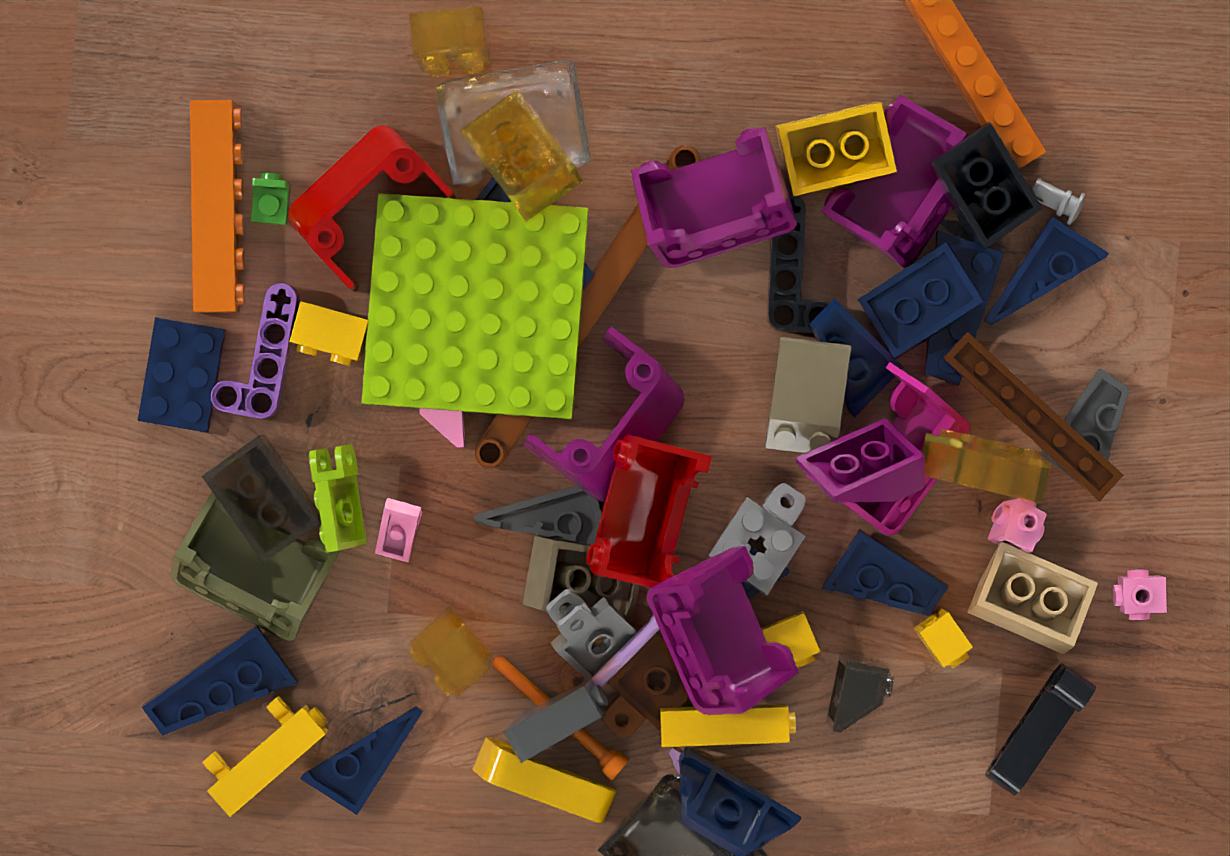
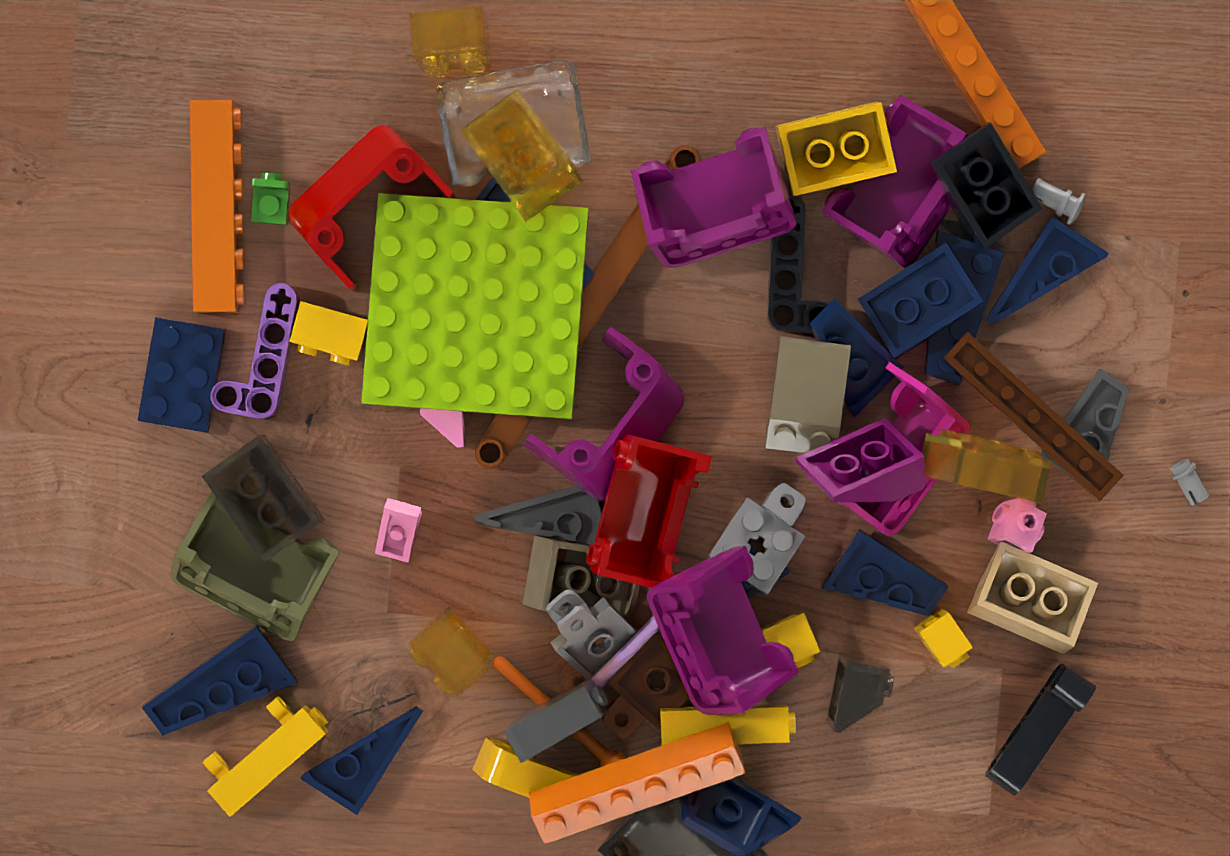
(338, 498): lime plate -> none
(636, 783): none -> orange brick
(1152, 598): bright pink brick -> none
(1189, 481): none -> light grey pin

